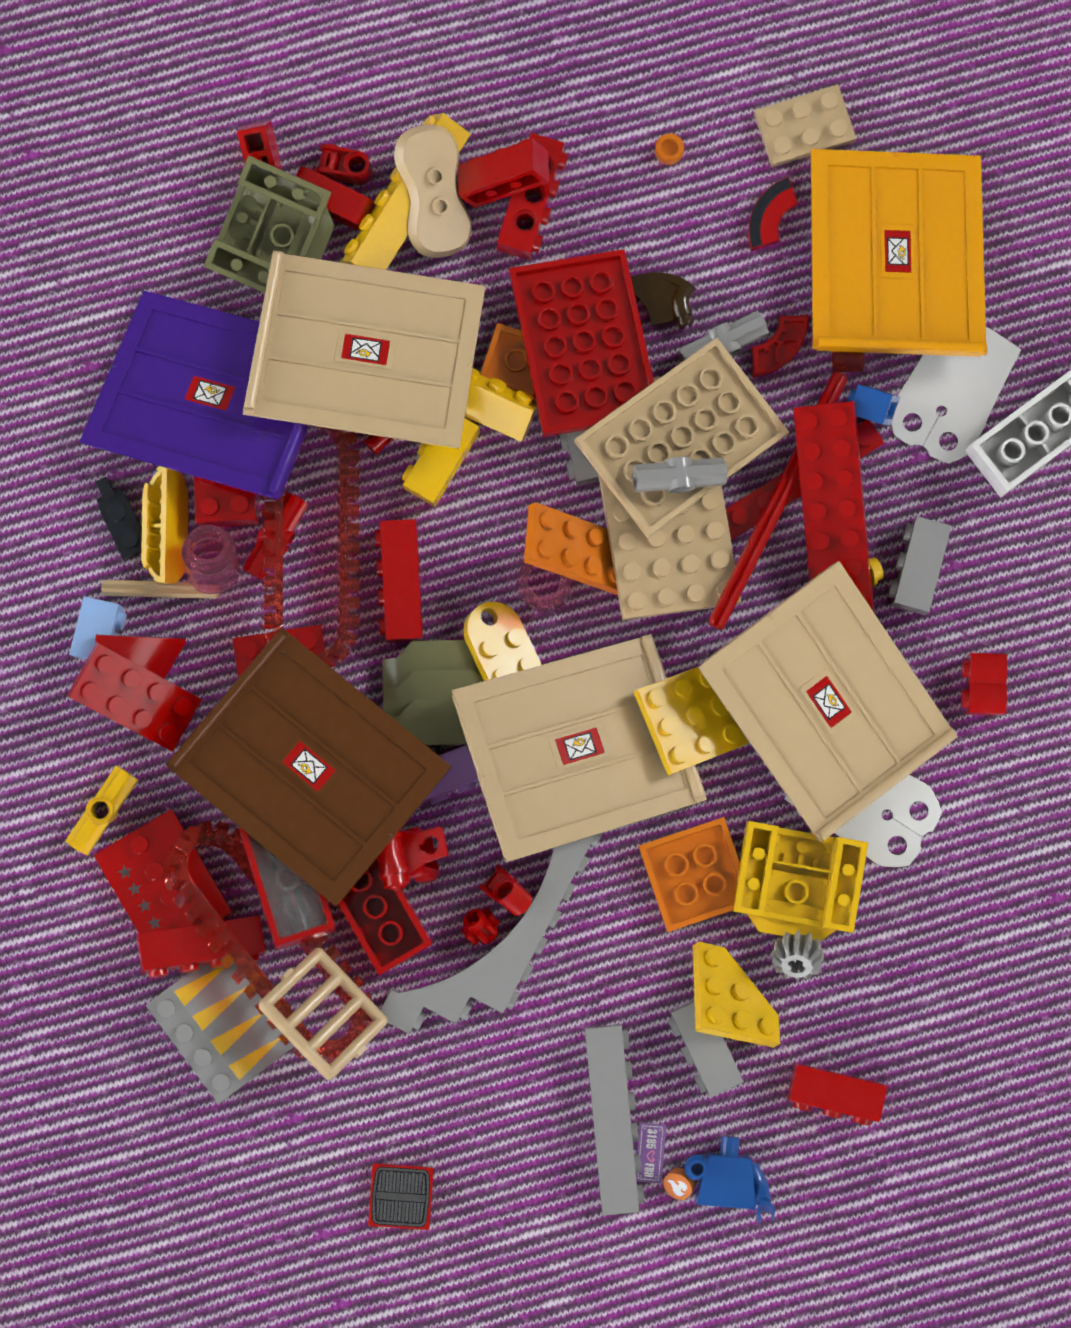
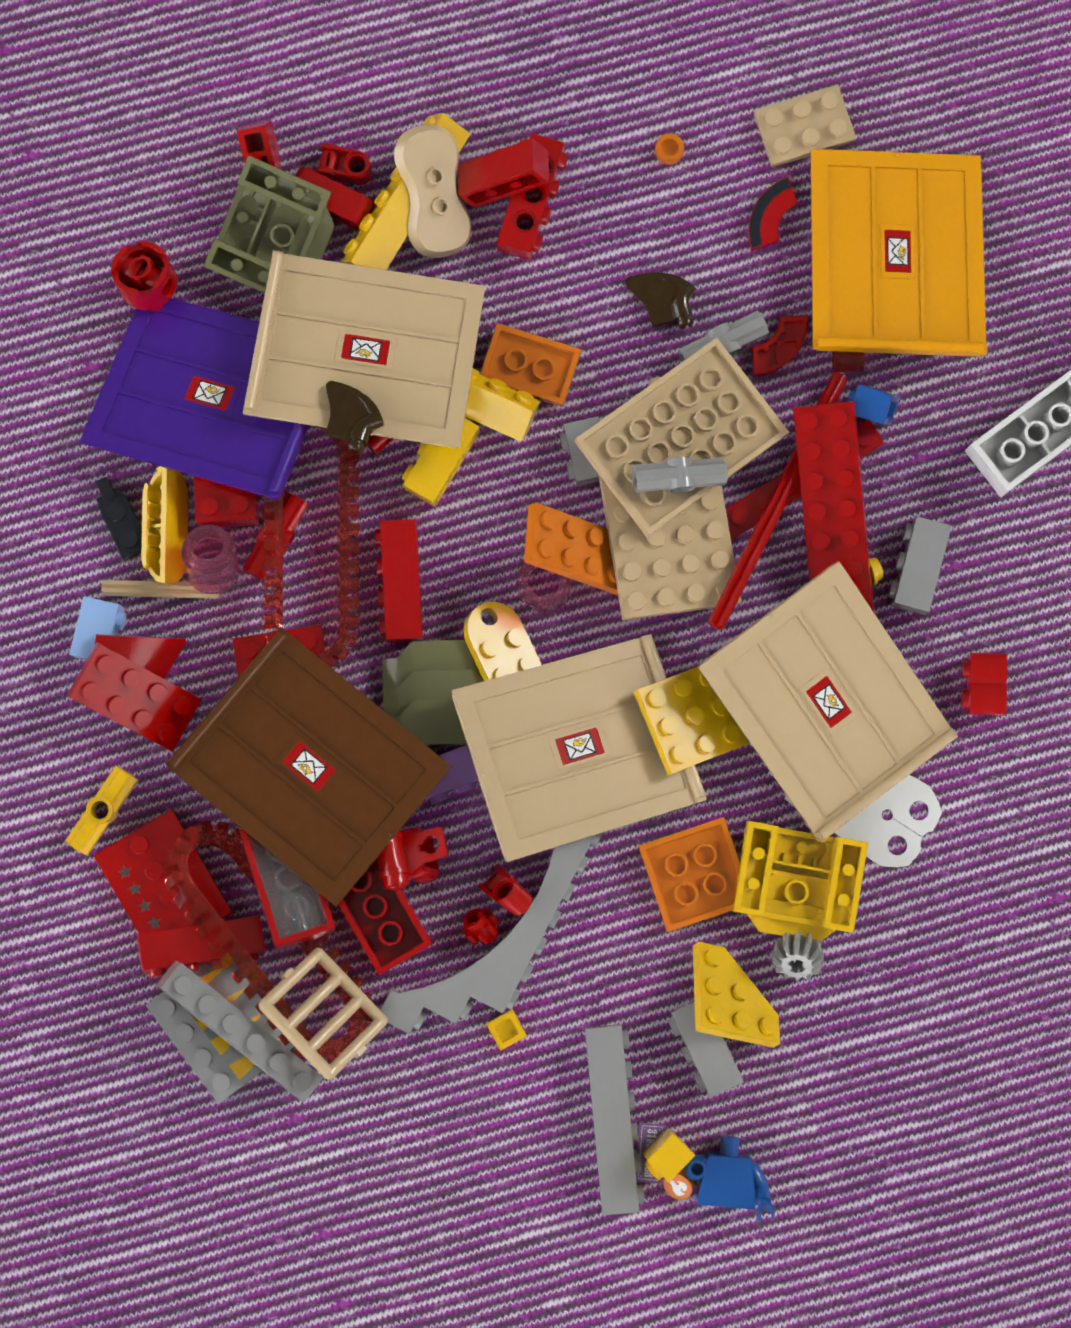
(144, 276): none -> red brick
(239, 1031): none -> light grey brick
(351, 416): none -> dark brown arm
(401, 1196): tile -> none
(506, 1029): none -> yellow tile
(580, 338): red plate -> none
(667, 1155): none -> yellow brick
(836, 1094): red brick -> none
(962, 385): white piece -> none

